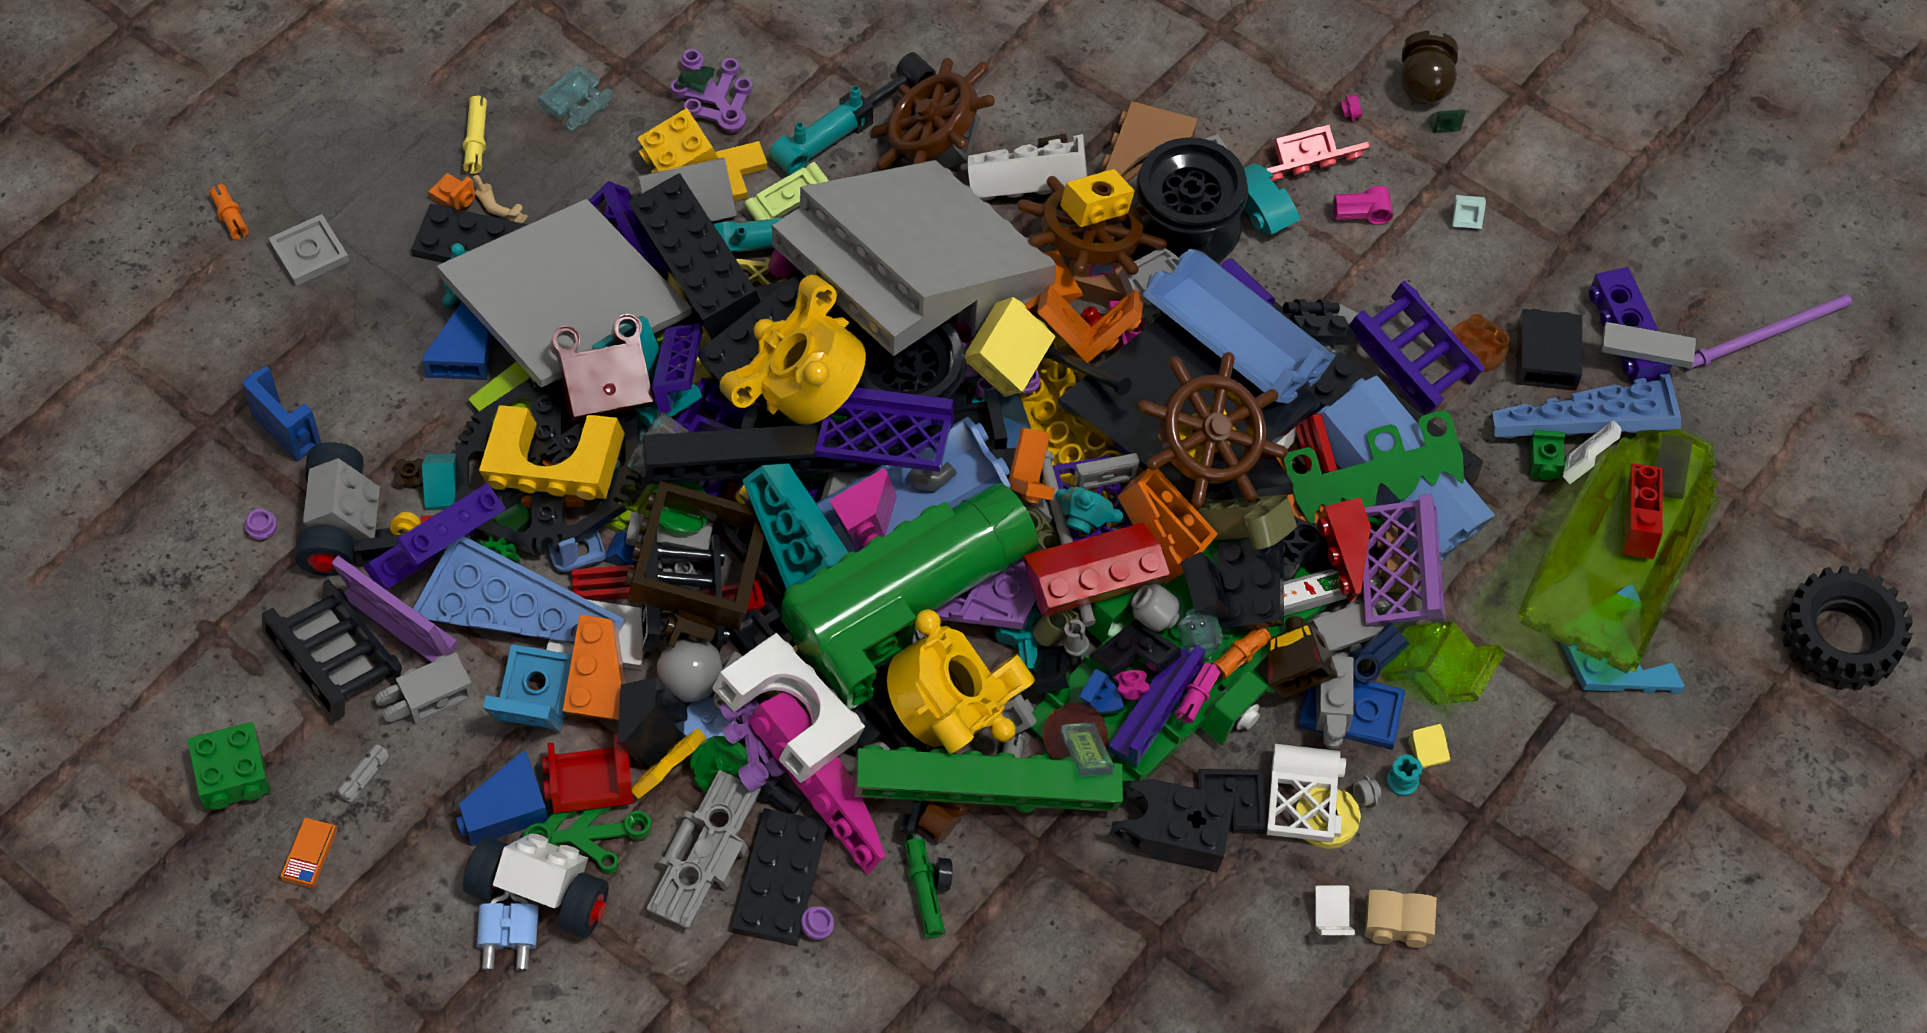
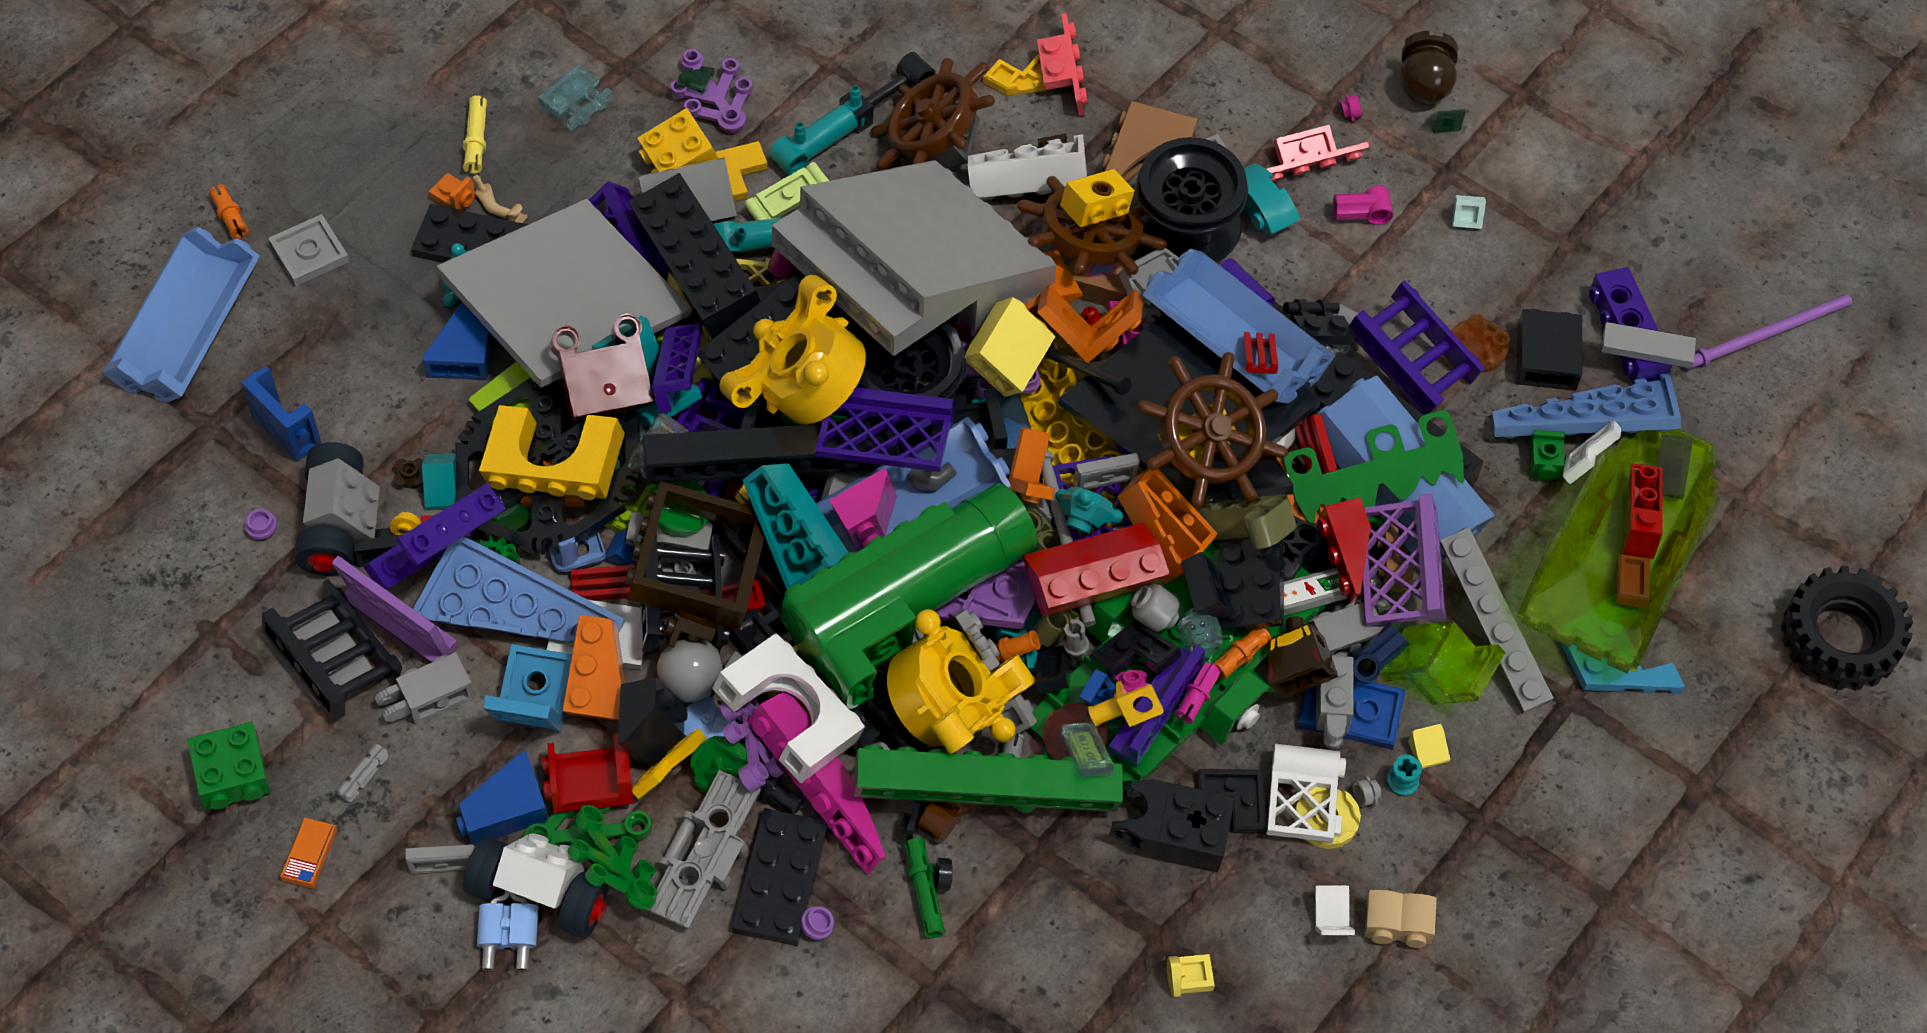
(181, 315): none -> medium blue panel
(438, 858): none -> light grey tile
(638, 890): none -> green plant
(970, 627): none -> light grey hinge
(1013, 81): none -> yellow tile
(1018, 645): none -> orange pin
(1059, 65): none -> coral bracket
(1123, 706): none -> yellow bracket
(1189, 974): none -> light yellow tile
(1260, 343): none -> red tile
(1496, 619): none -> light grey plate
(1633, 581): none -> dark orange tile

